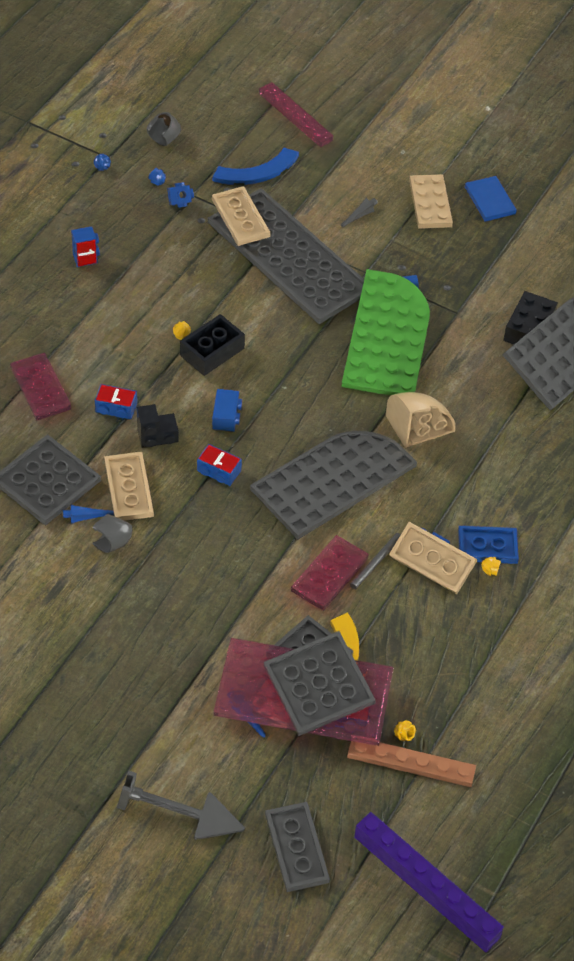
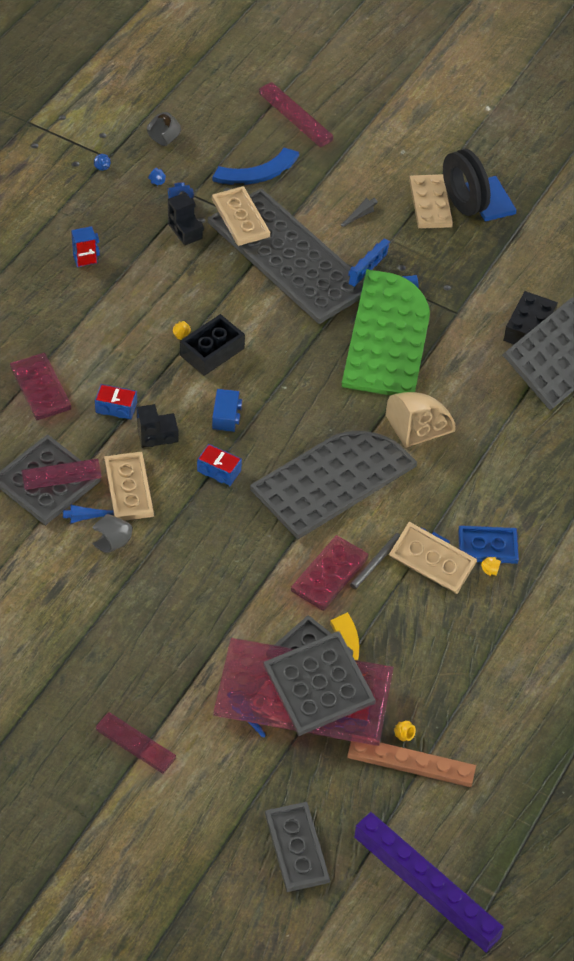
(61, 474): none -> clear pink plate
(136, 742): none -> clear pink tile
(183, 220): none -> black brick
(213, 818): dark grey piece -> none
(368, 262): none -> blue plate
(468, 163): none -> black tyre

